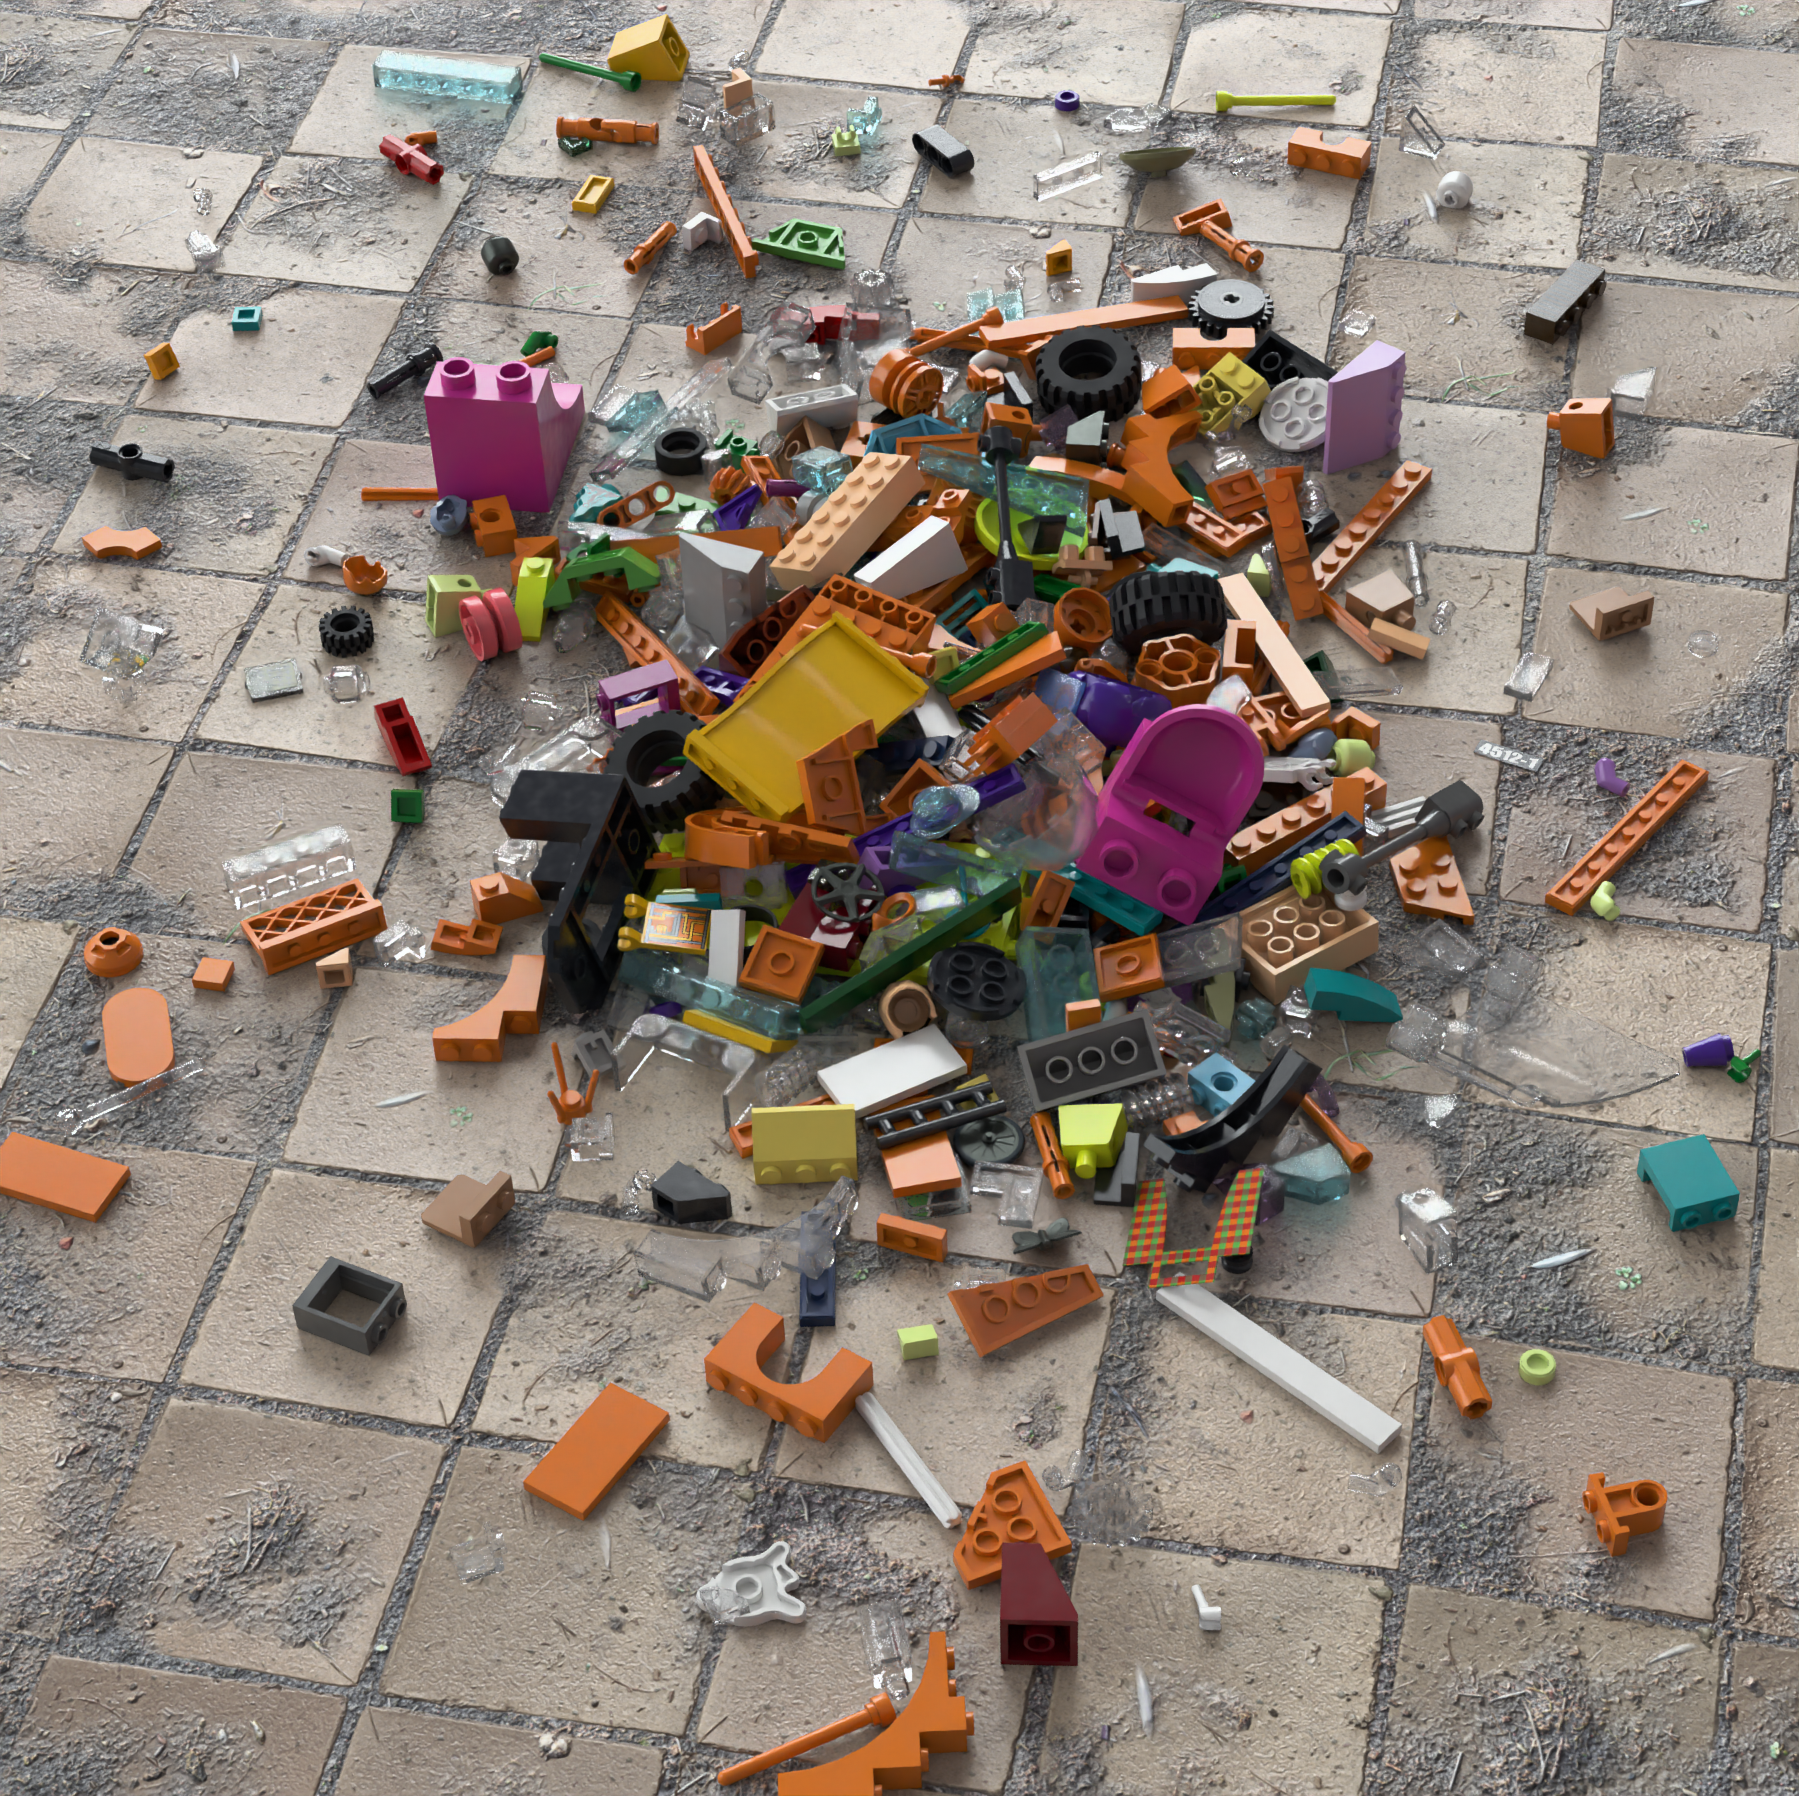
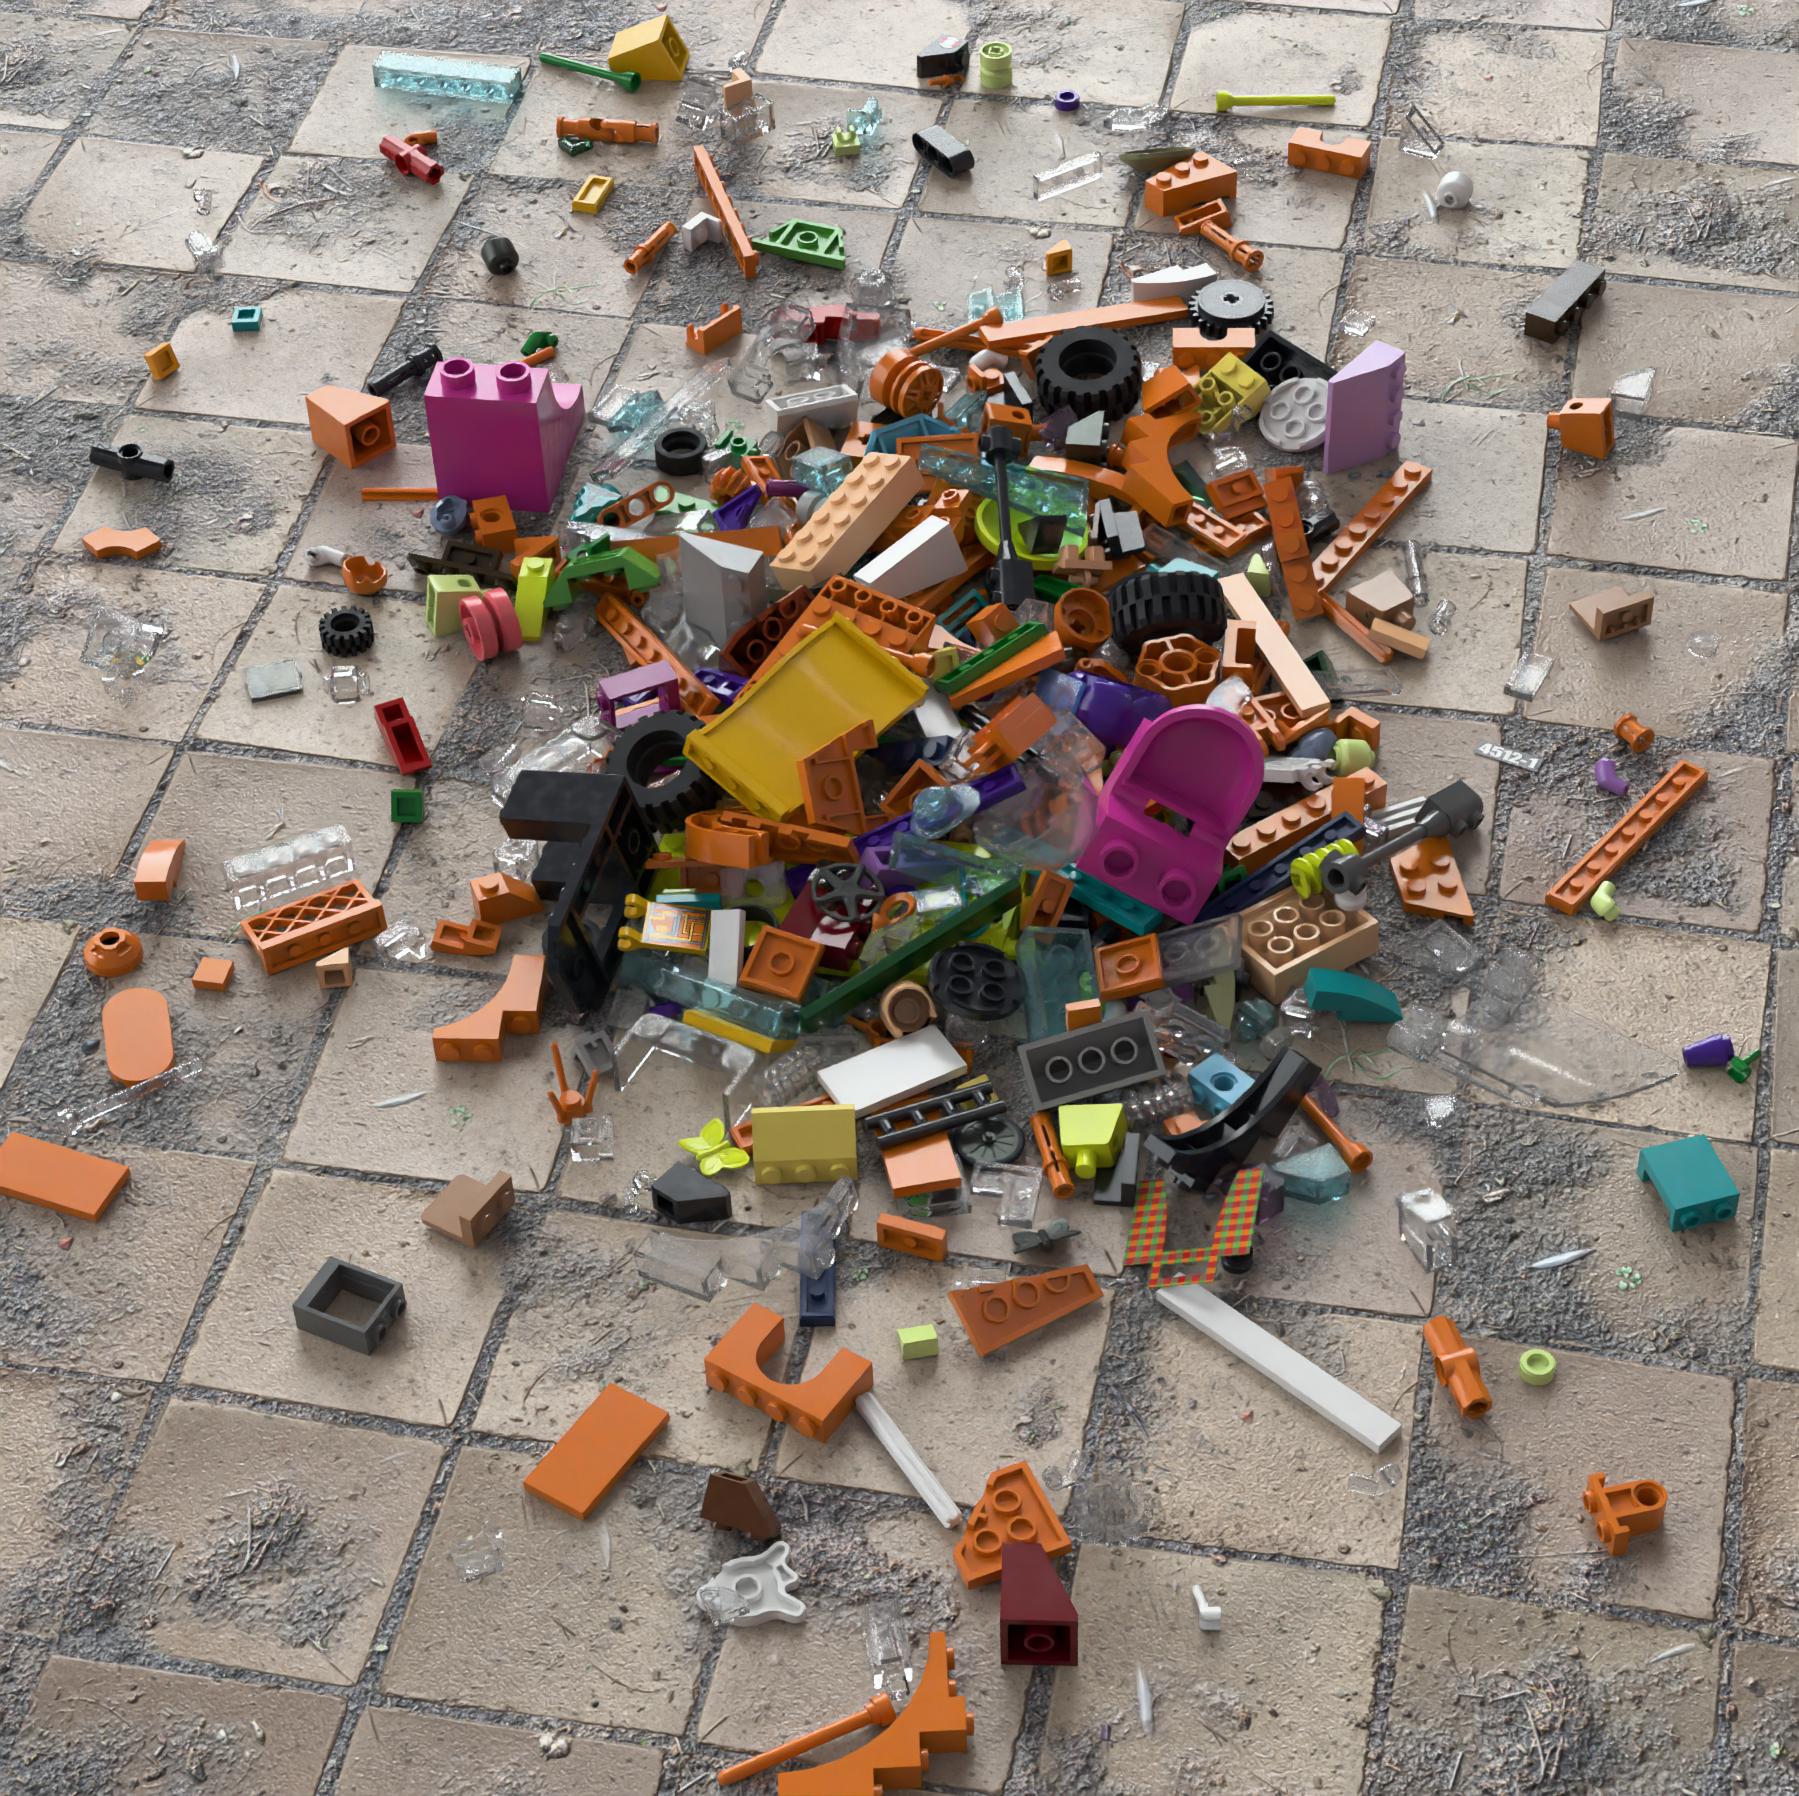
(159, 869): none -> orange slope
(350, 424): none -> orange slope
(466, 560): none -> dark brown bracket
(713, 1153): none -> neon yellow piece
(739, 1504): none -> reddish brown slope
(872, 1028): none -> orange hand
(943, 57): none -> black slope
(995, 65): none -> yellowish green wheel
(1189, 183): none -> orange wedge
(1633, 733): none -> orange bush

